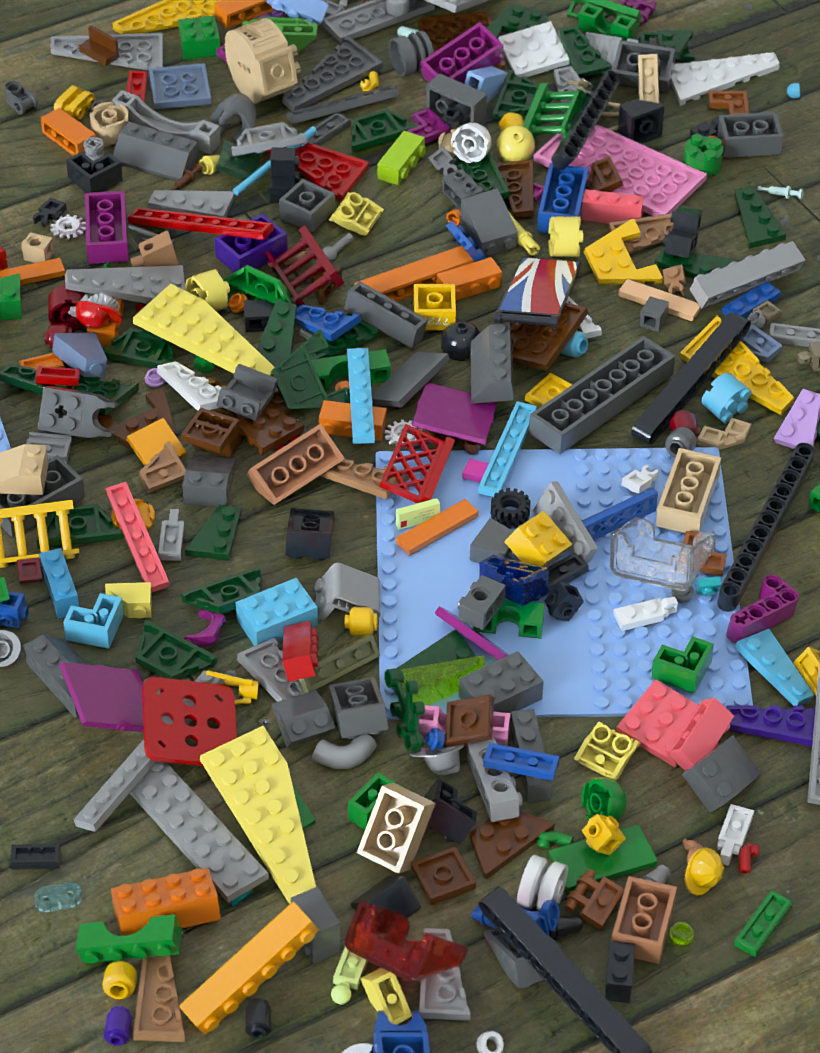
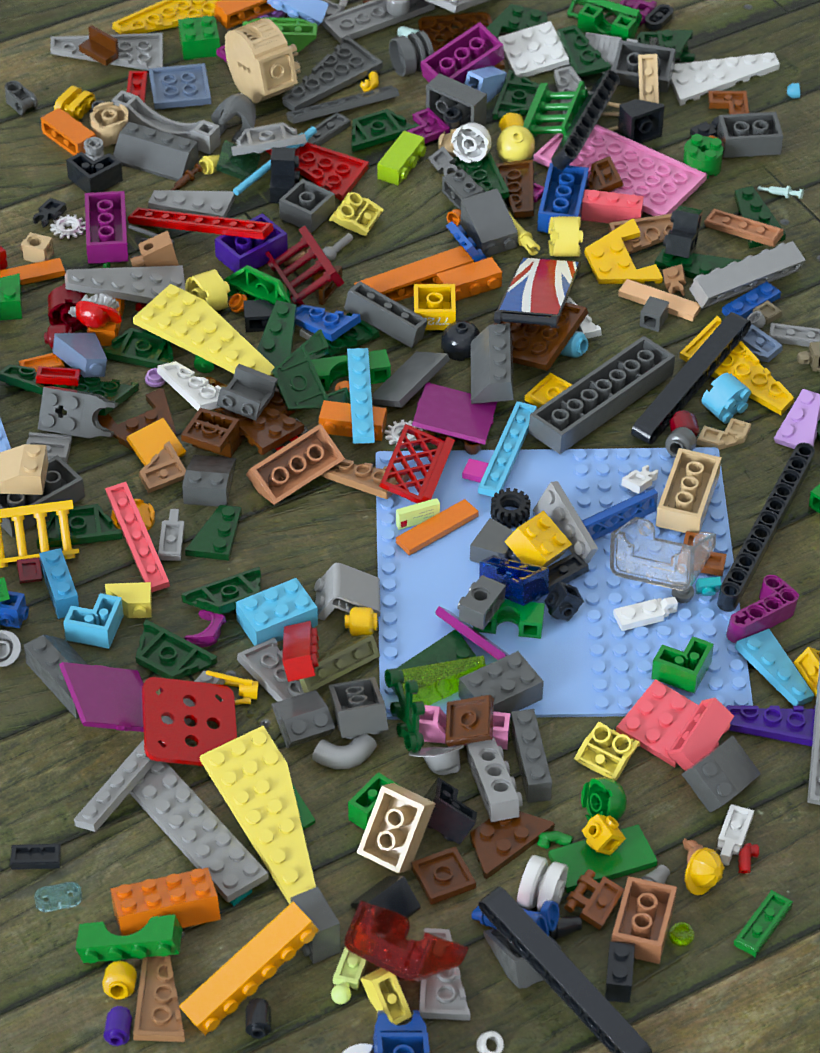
(309, 534): black slope -> none
(434, 739): blue plate -> none
(521, 761): blue plate -> none
(581, 84): dark tan hand -> none
(659, 17): none -> black plate
(744, 227): none -> nougat tile

